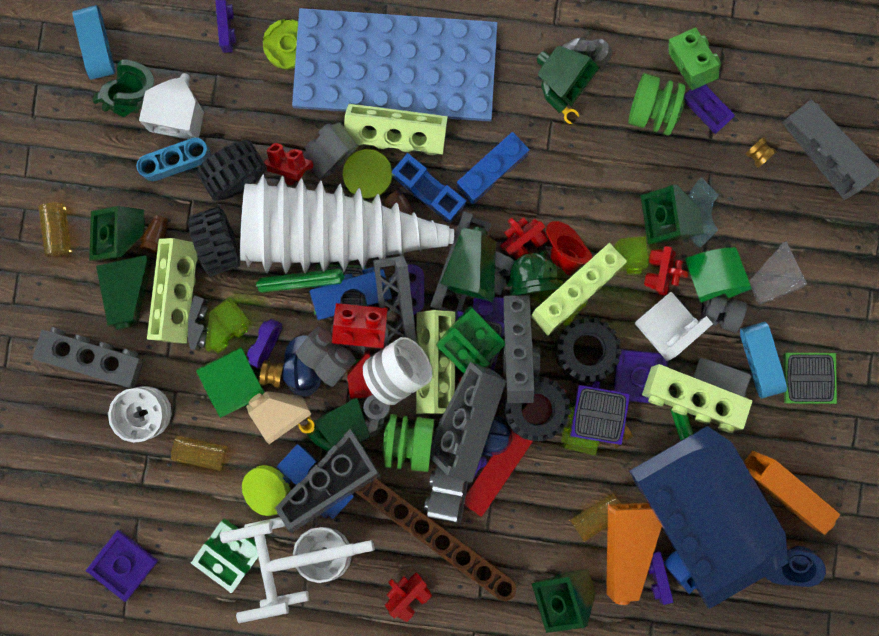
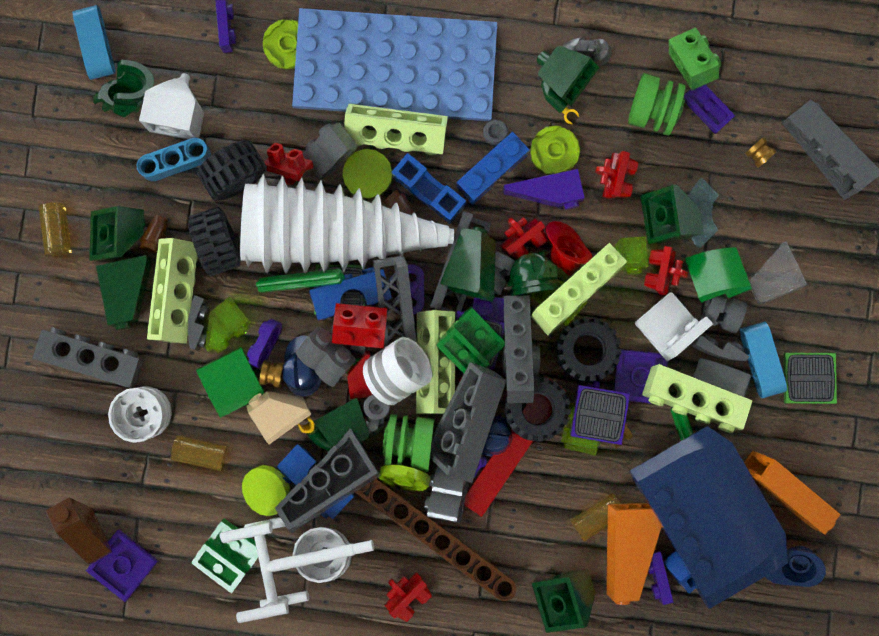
(79, 529): none -> reddish brown slope
(409, 478): none -> lime tile
(495, 132): none -> dark grey tile
(552, 190): none -> dark purple slope
(554, 150): none -> lime tile
(614, 173): none -> red hips
(727, 351): none -> dark grey slope

